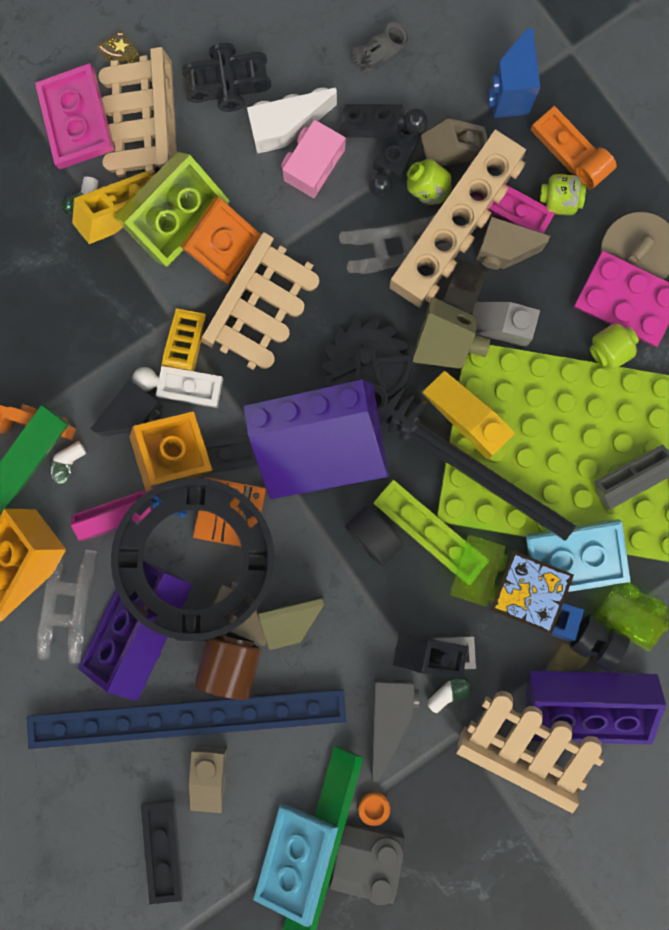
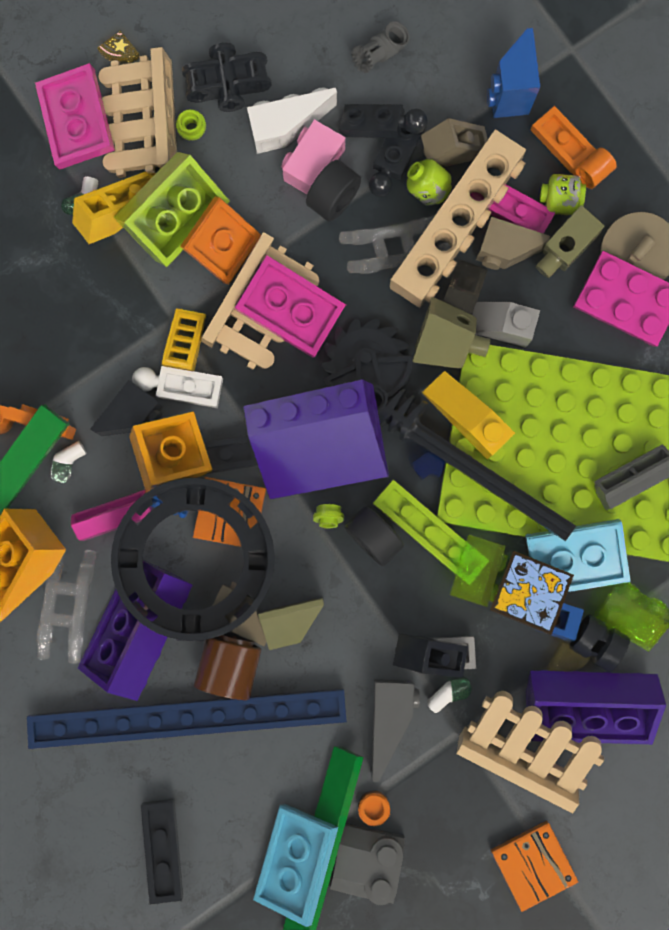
(186, 118): none -> lime plate
(207, 778): dark tan slope -> none
(290, 306): none -> dark pink plate
(328, 515): none -> lime plate
(333, 190): none -> black tyre
(428, 465): none -> clear blue piece
(534, 866): none -> orange tile
(576, 235): none -> olive torso
(614, 346): lime head -> none

